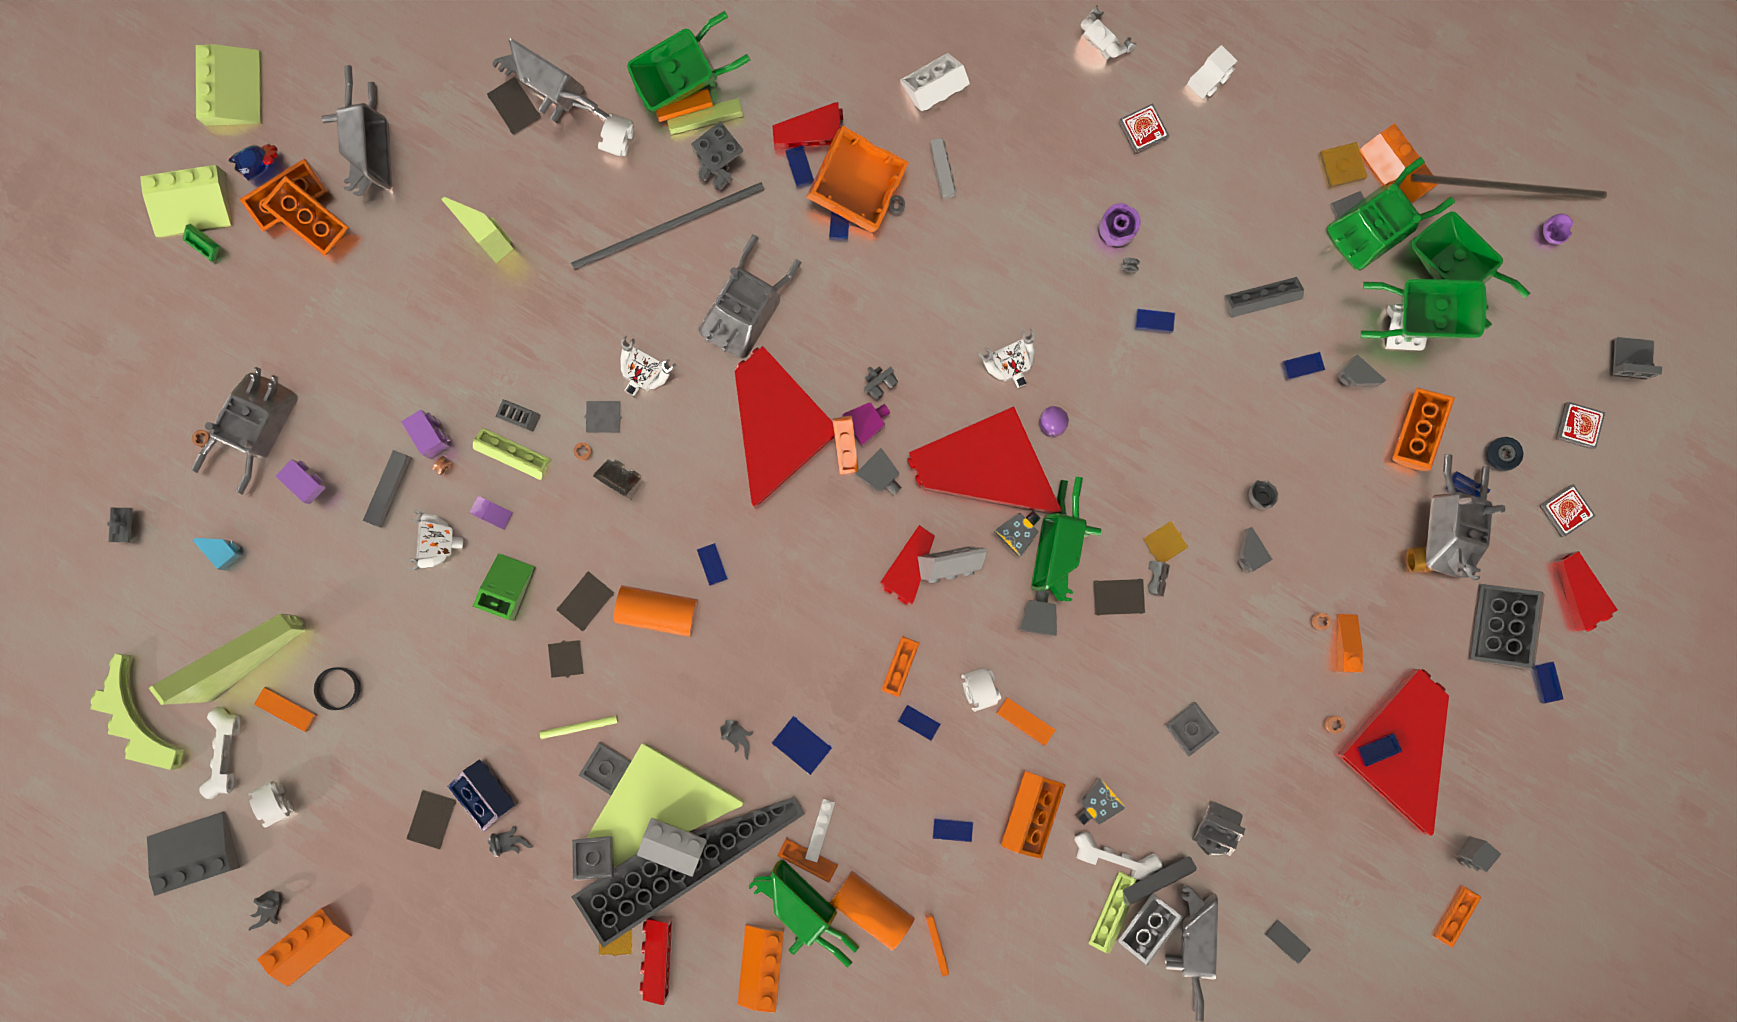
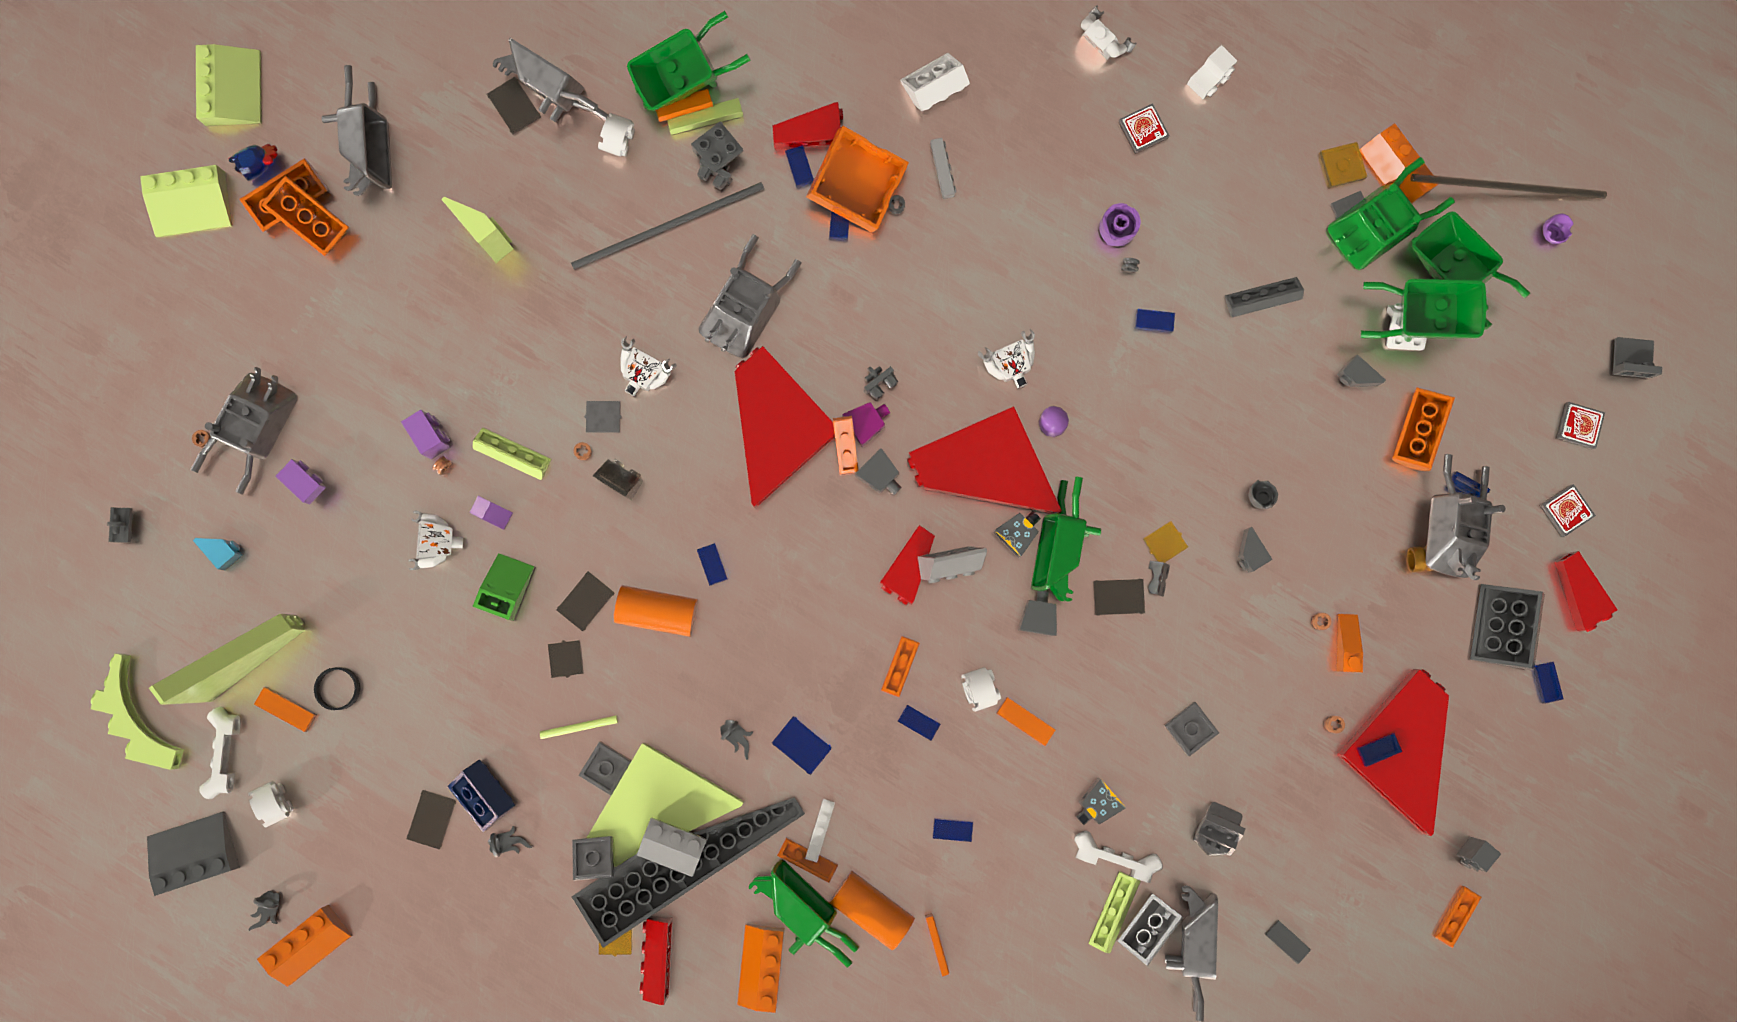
(201, 242): green plate -> none
(387, 488): dark grey slope -> none
(528, 420): dark grey slope -> none
(1033, 815): orange slope -> none
(1158, 881): dark grey slope -> none
(1303, 365): clear blue tile -> none
(1514, 454): black bush -> none

